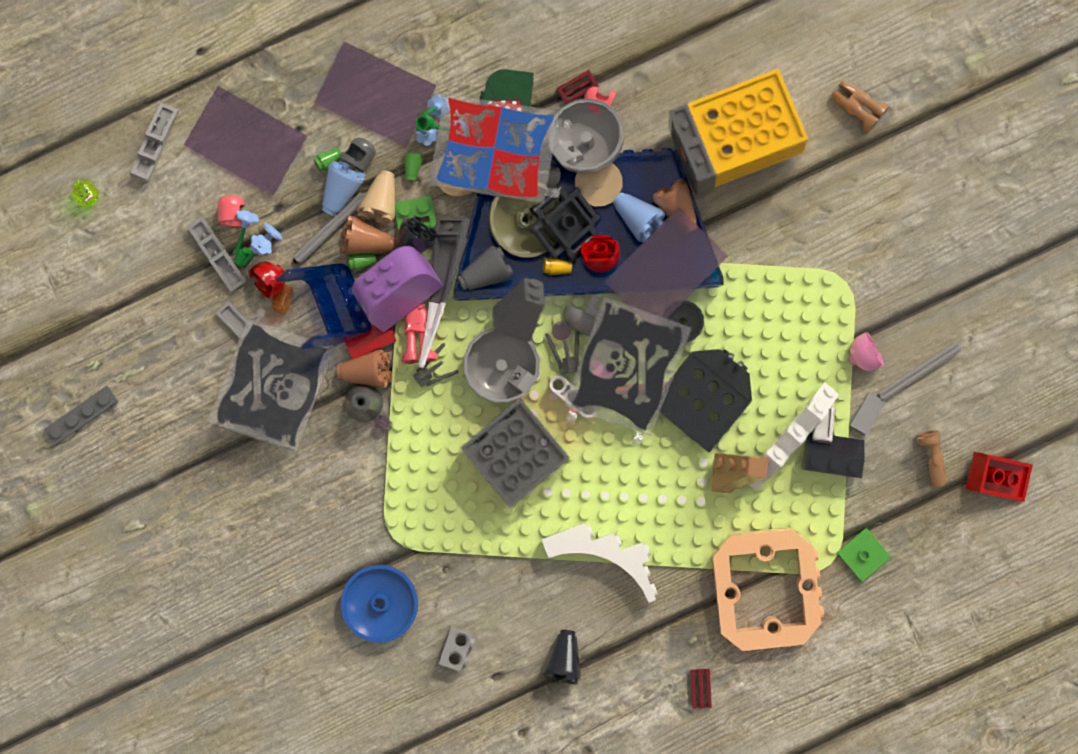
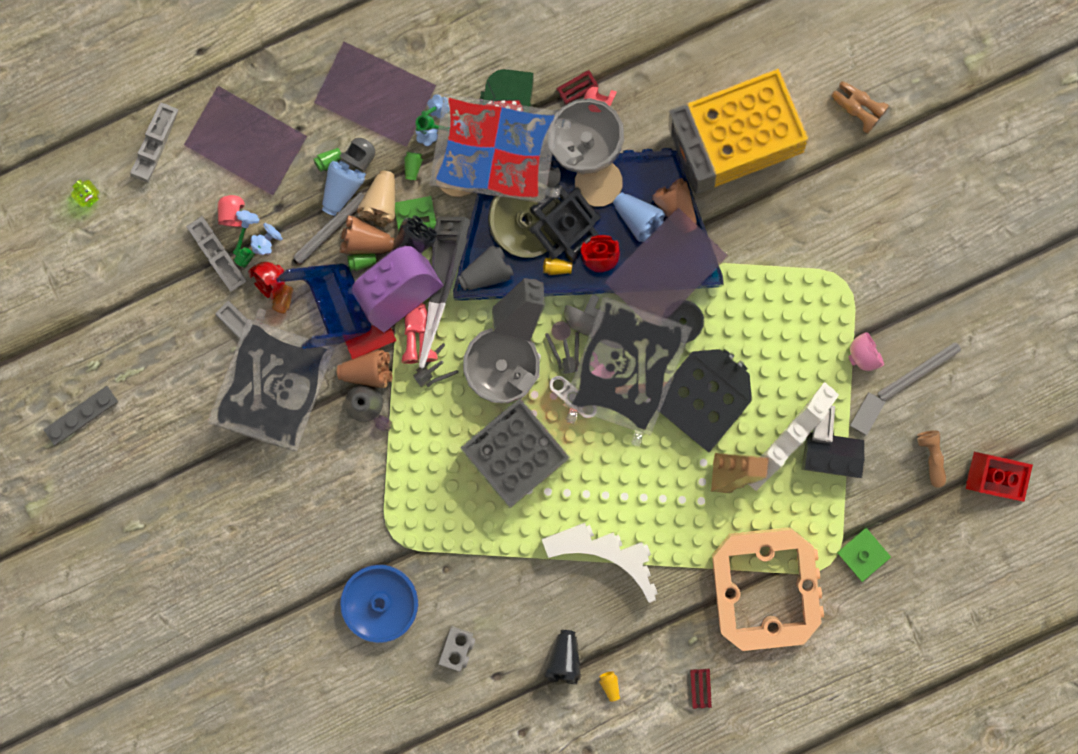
(610, 685): none -> yellow cone

